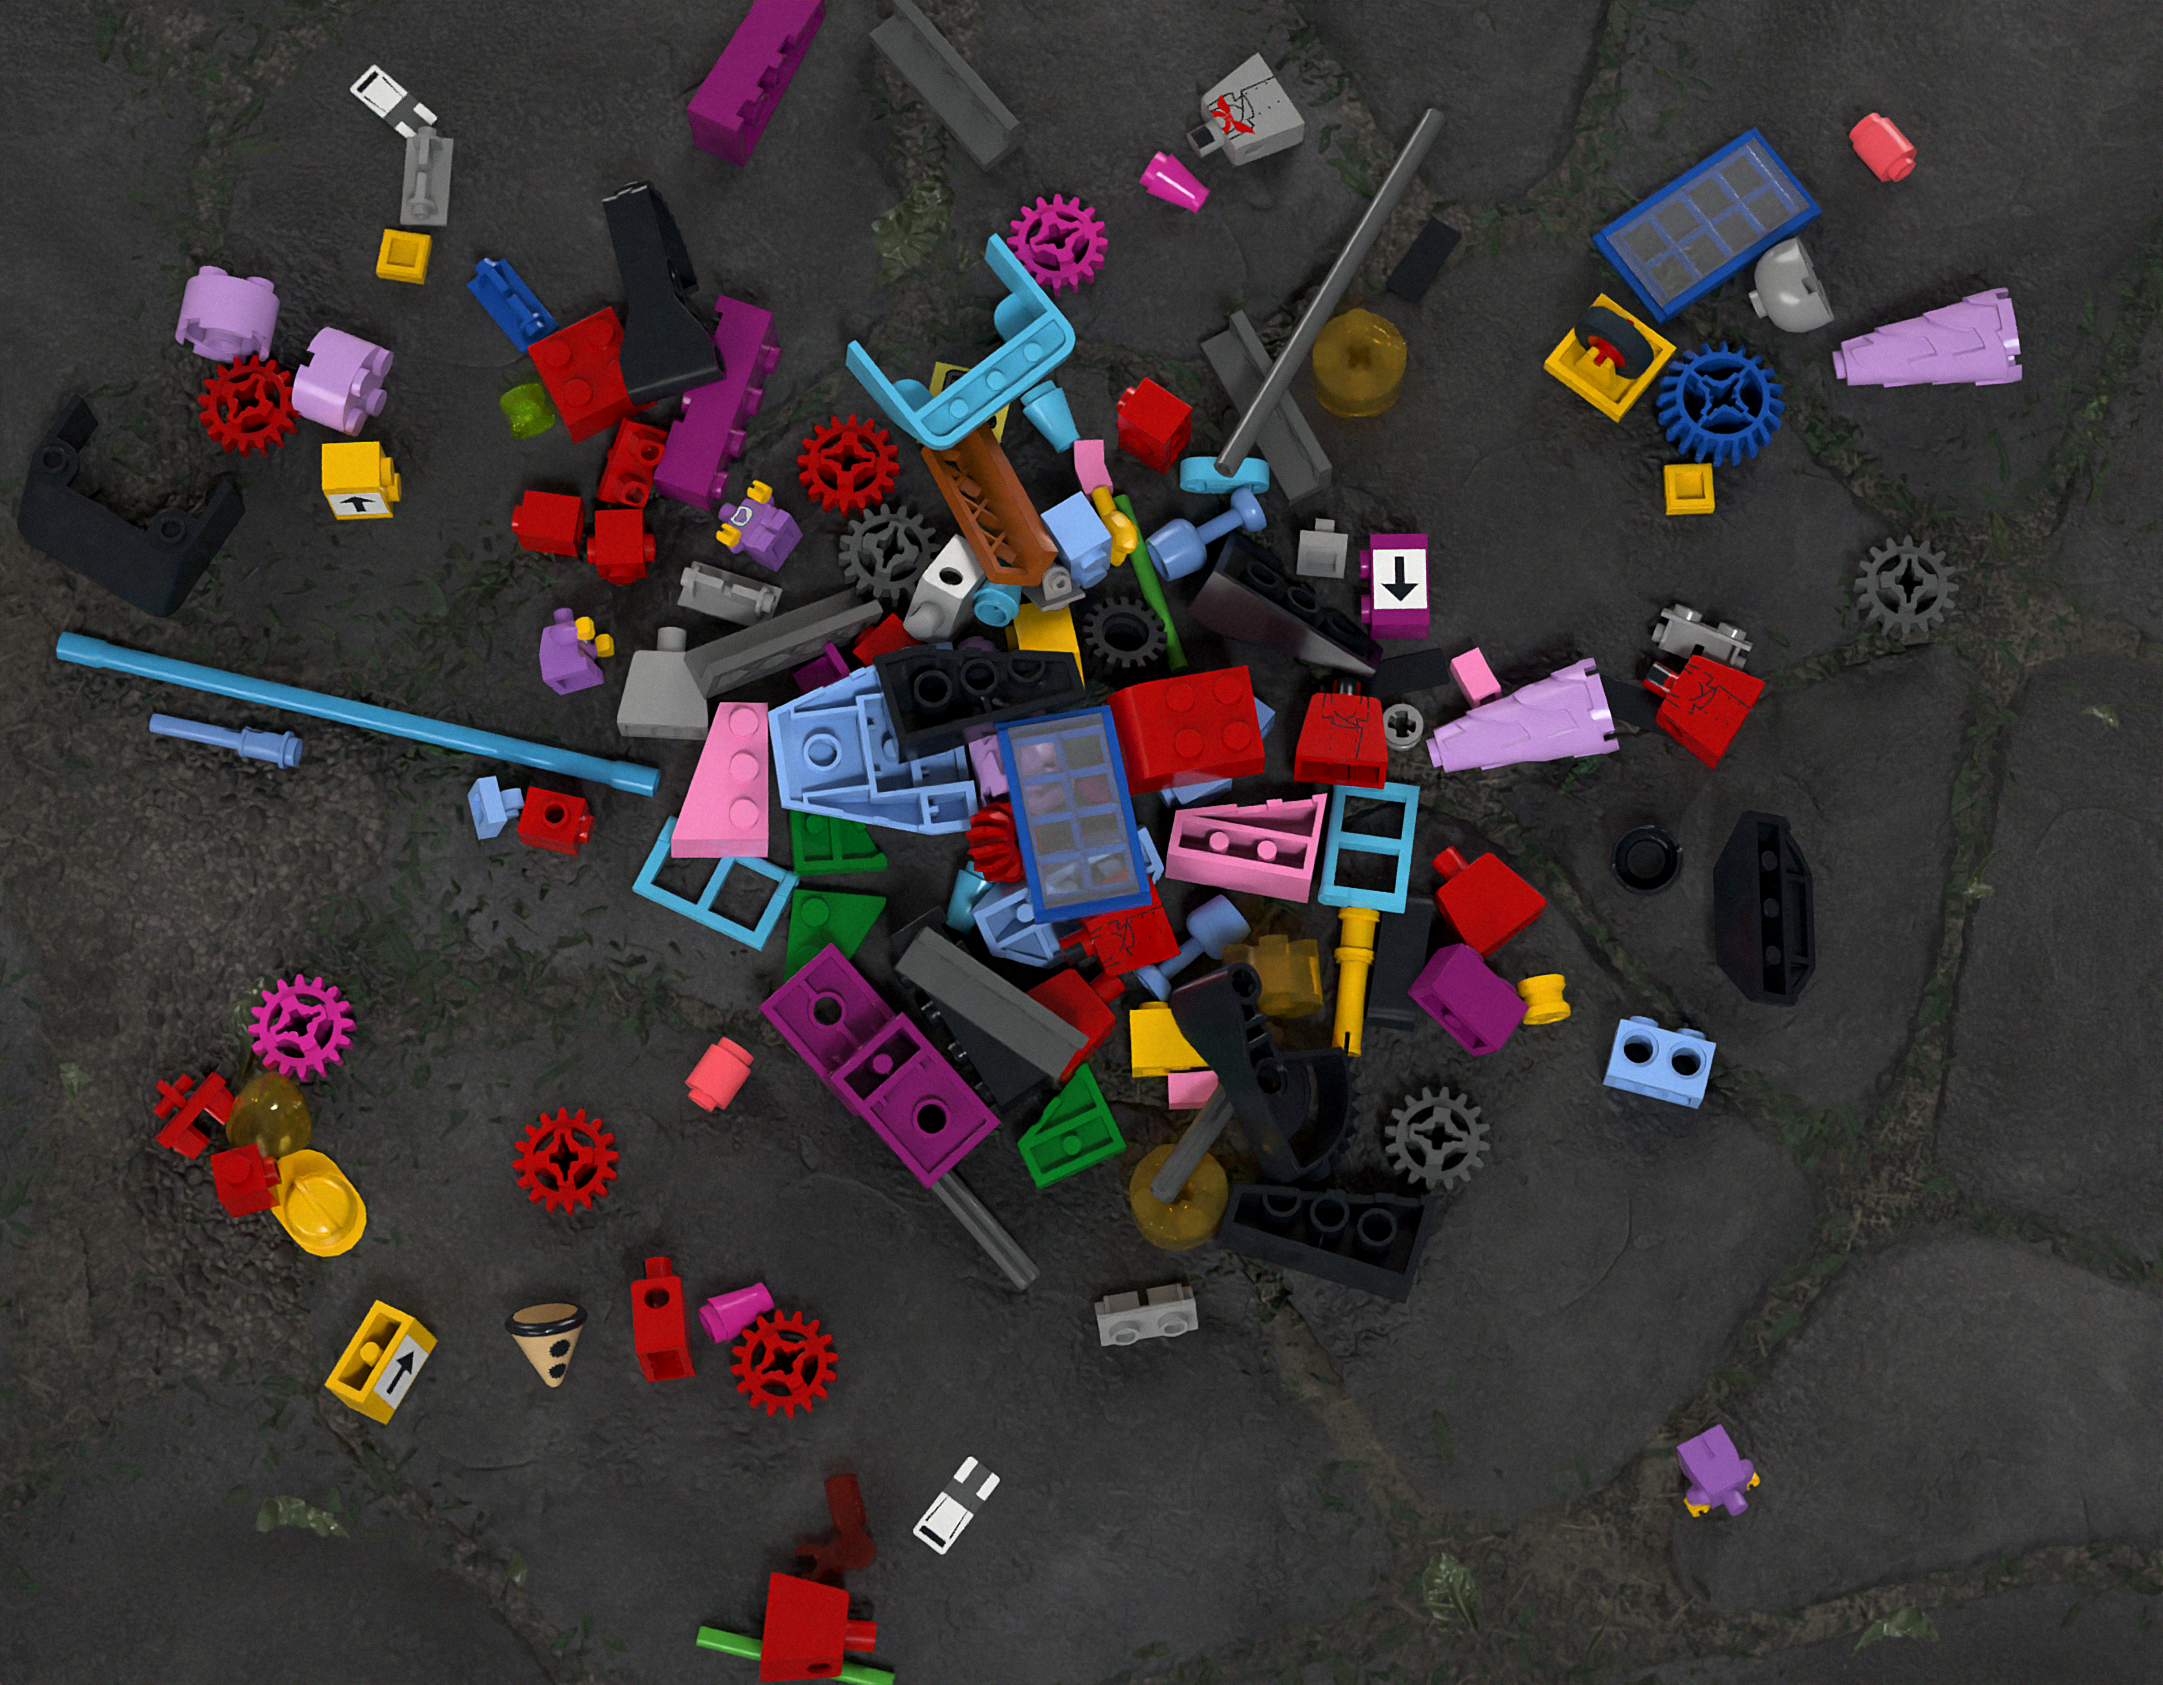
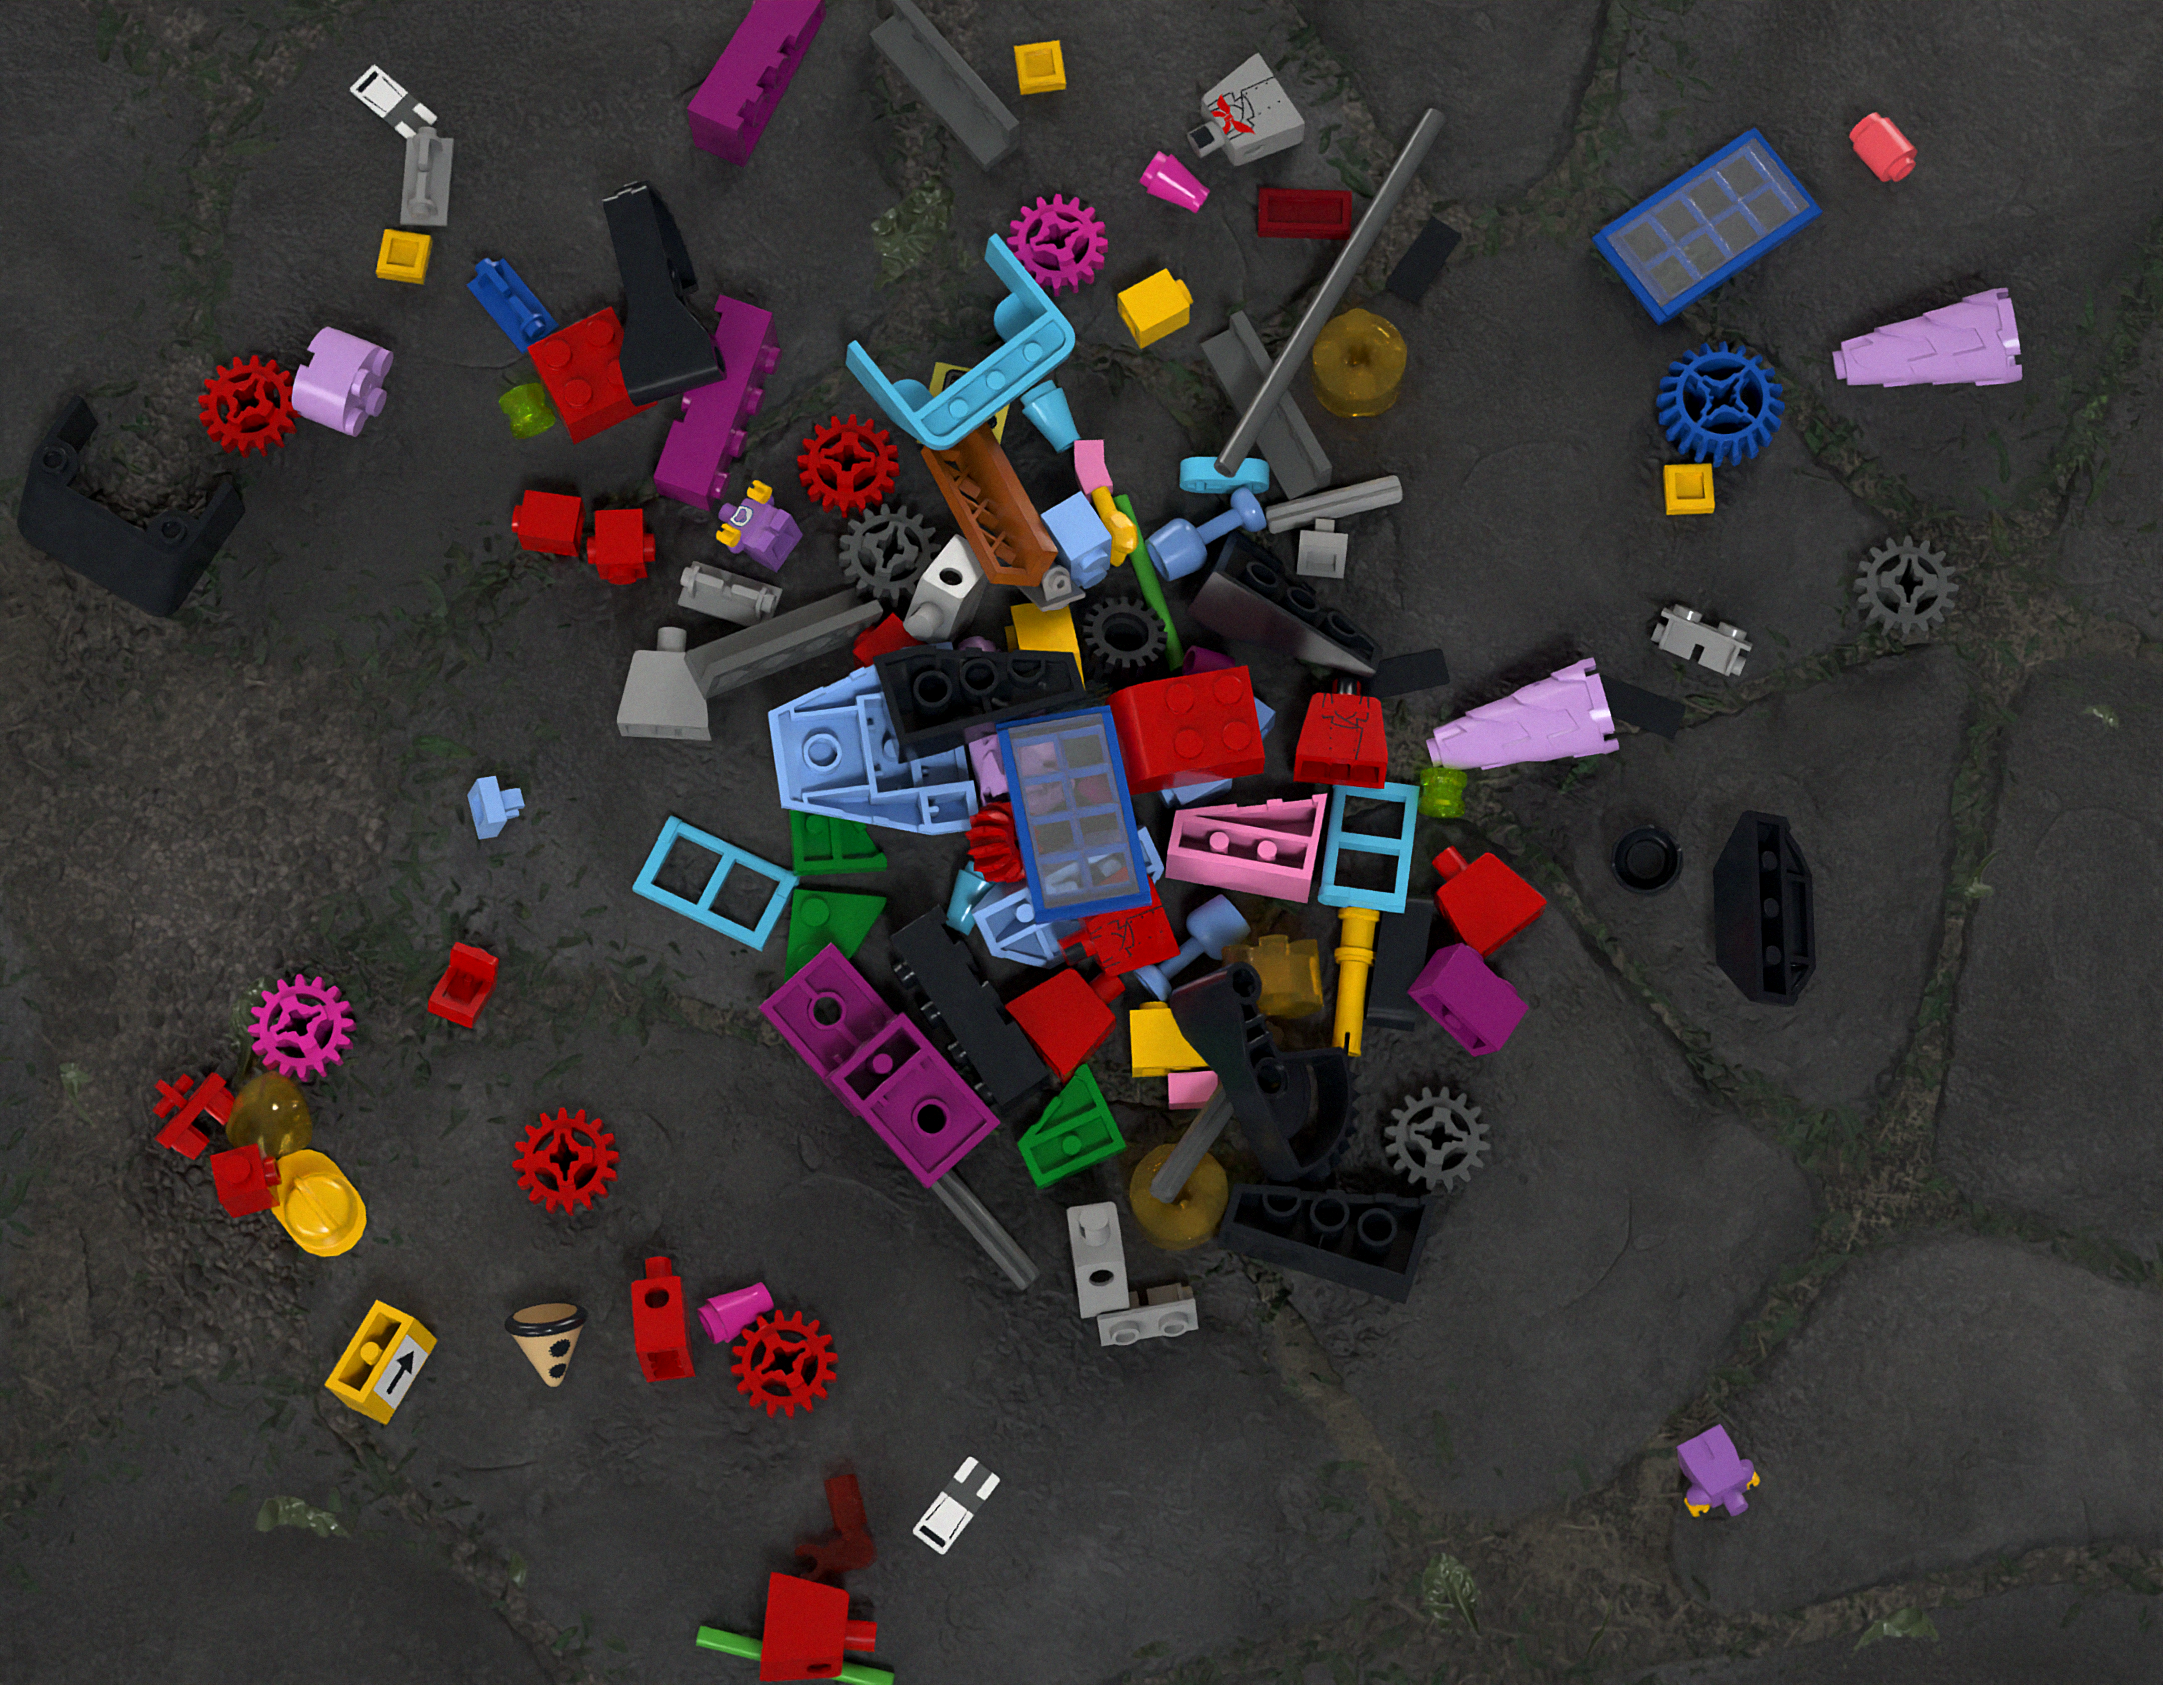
(228, 315): lavender brick -> none
(249, 742): medium blue pin -> none
(359, 480): yellow brick -> none
(465, 985): none -> red bracket
(555, 821): red brick -> none
(568, 654): medium lavender piece -> none
(617, 774): dark azure piece -> none
(632, 464): red hips -> none
(719, 1075): coral brick -> none
(729, 791): bright pink wedge -> none
(822, 671): magenta panel -> none
(990, 1002): dark grey fence -> none
(997, 602): medium azure cone -> none
(1039, 67): none -> yellow tile
(1095, 1247): none -> light grey torso
(1153, 425): red brick -> none
(1155, 307): none -> yellow brick
(1203, 660): none -> magenta hinge
(1304, 213): none -> dark red tile
(1333, 504): none -> light grey axle
(1397, 586): brick -> none
(1413, 719): light grey bush -> none
(1442, 792): none -> clear neon green wheel
(1475, 679): bright pink piece -> none
(1544, 999): yellow wheel -> none
(1609, 357): yellow plate -> none
(1657, 1076): light blue brick -> none
(1703, 704): red torso -> none
(1789, 289): light grey cylinder -> none

